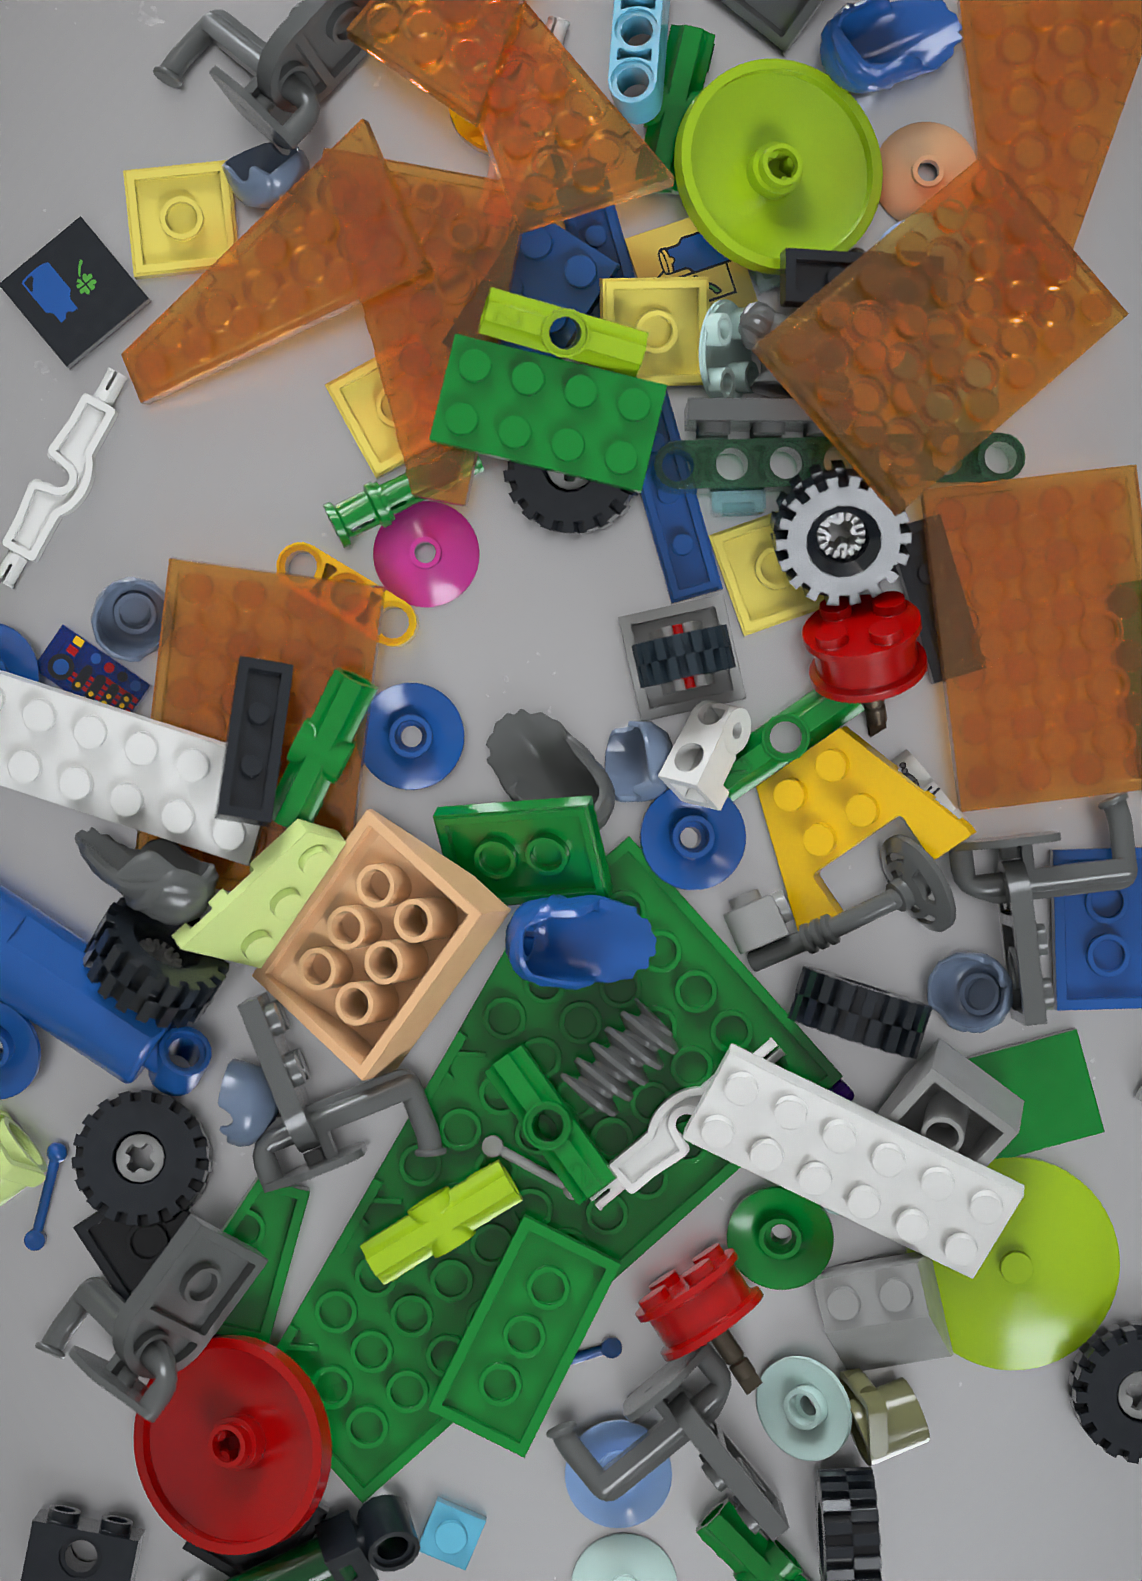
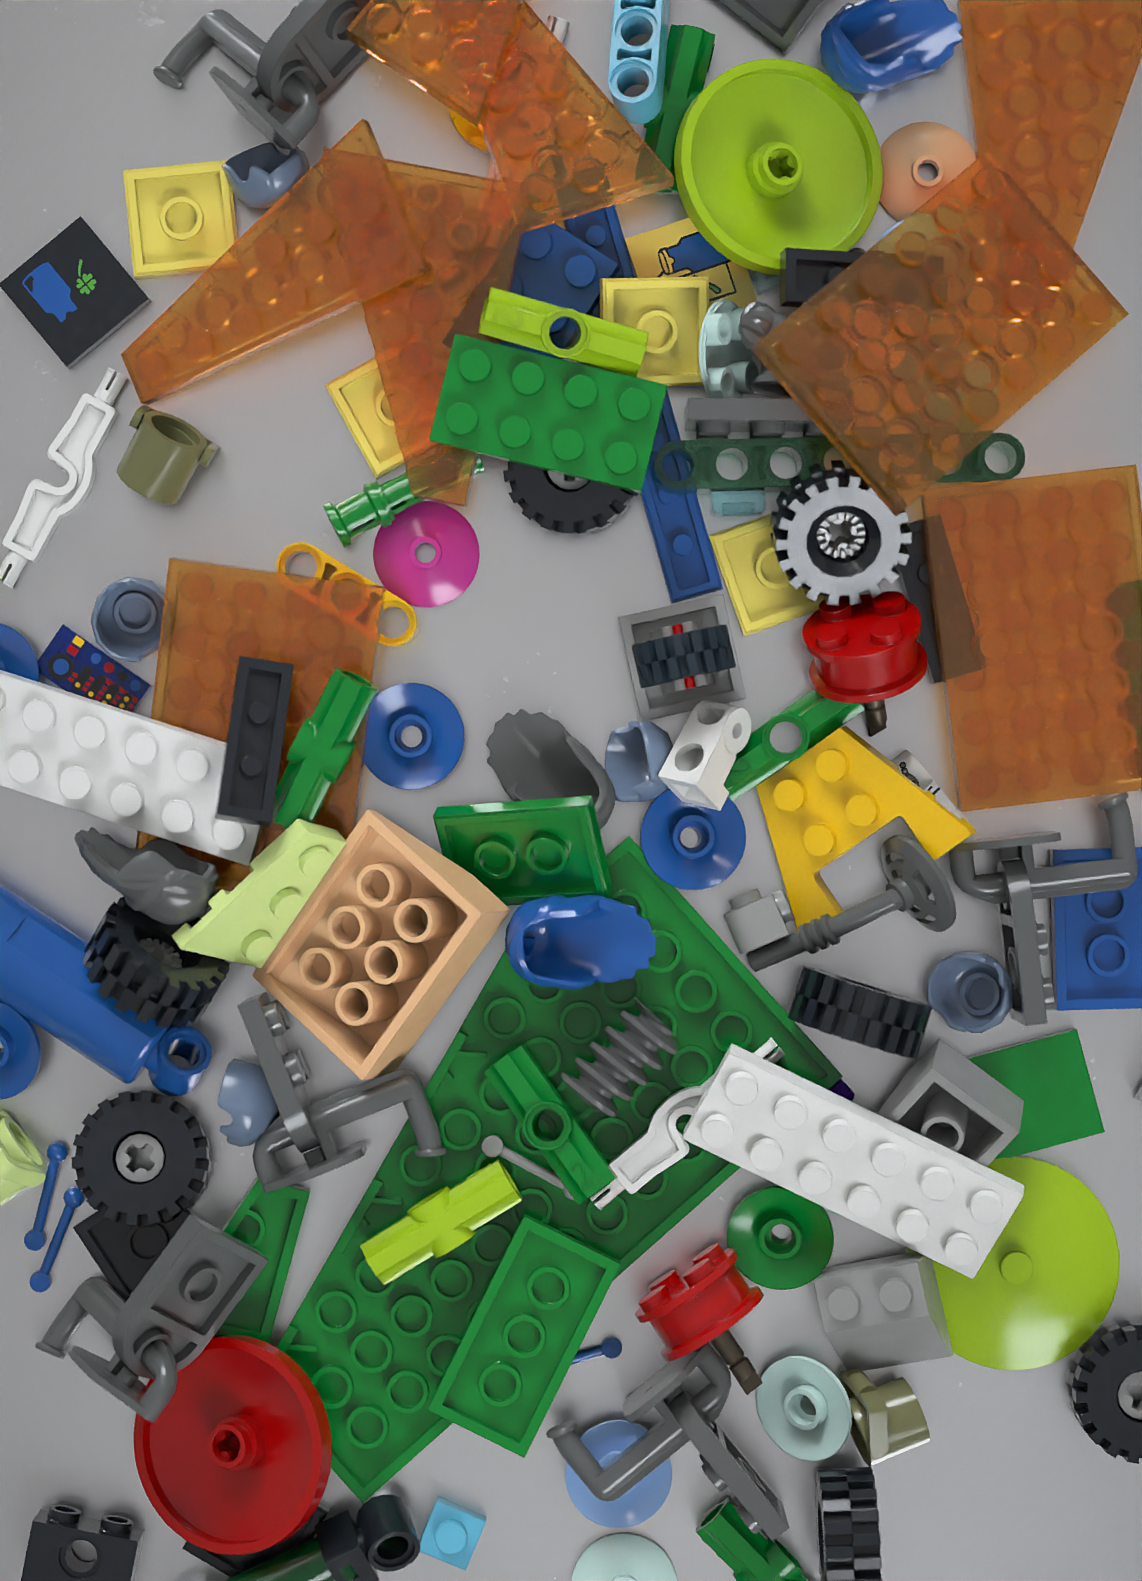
(41, 1279): none -> blue hinge
(163, 455): none -> olive piece

